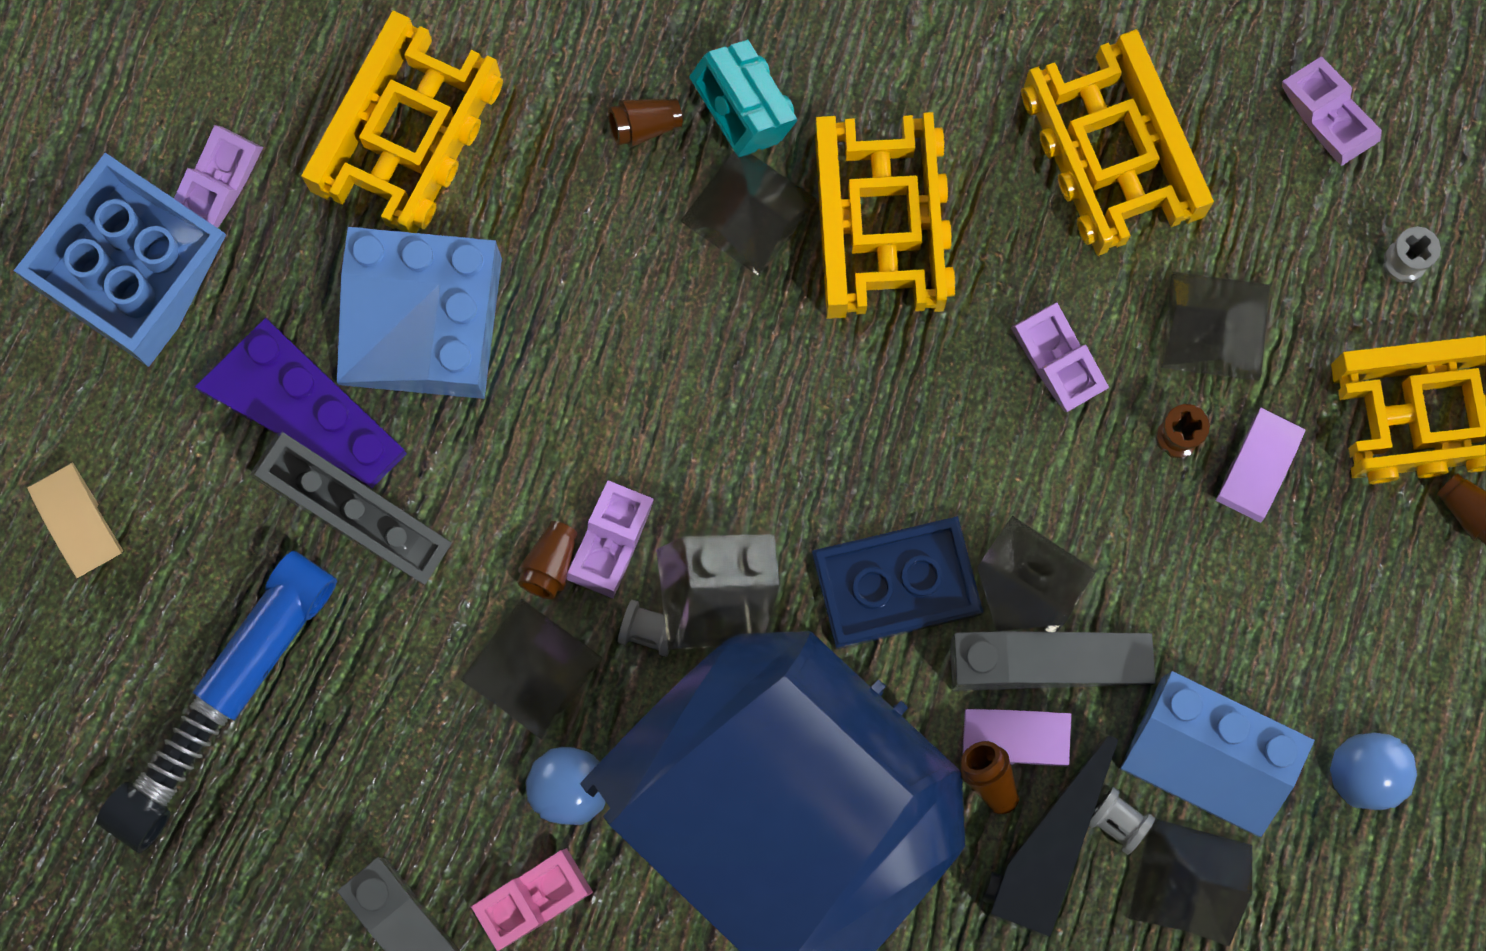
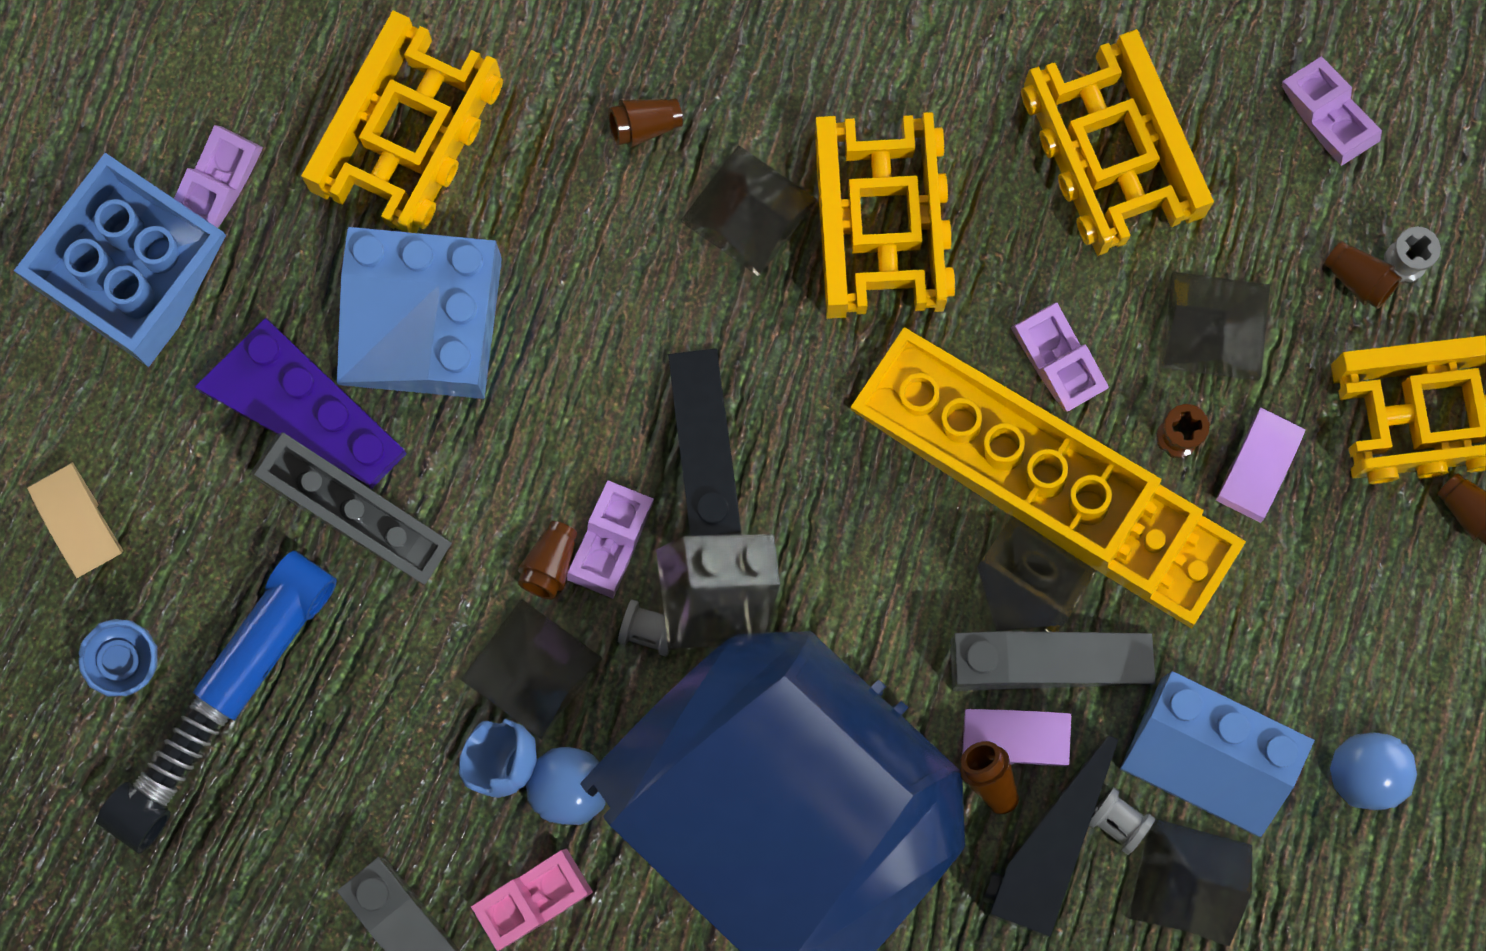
(118, 658): none -> medium blue hair
(497, 758): none -> medium blue hair
(704, 443): none -> black slope
(743, 98): teal brick -> none
(897, 582): dark blue tile -> none
(1049, 476): none -> yellow slope
(1363, 274): none -> reddish brown cone

